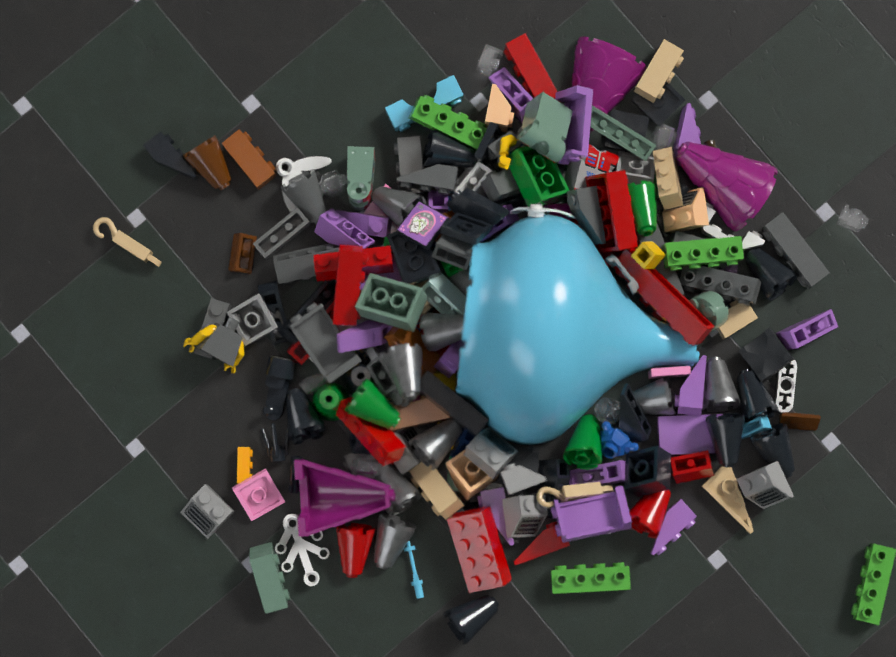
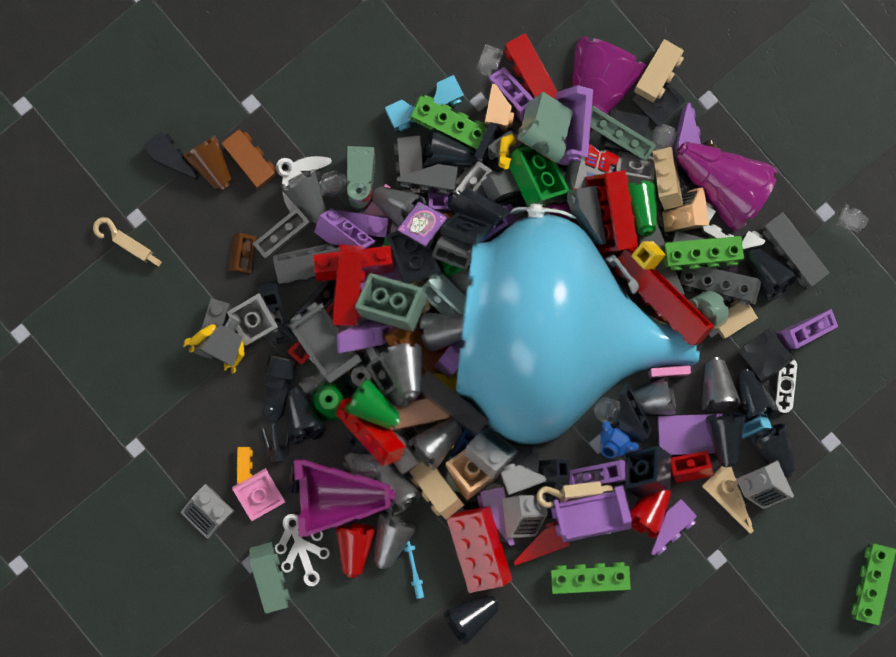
(585, 444): green cone -> none
(691, 393): medium lavender slope -> none
(800, 421): reddish brown slope -> none

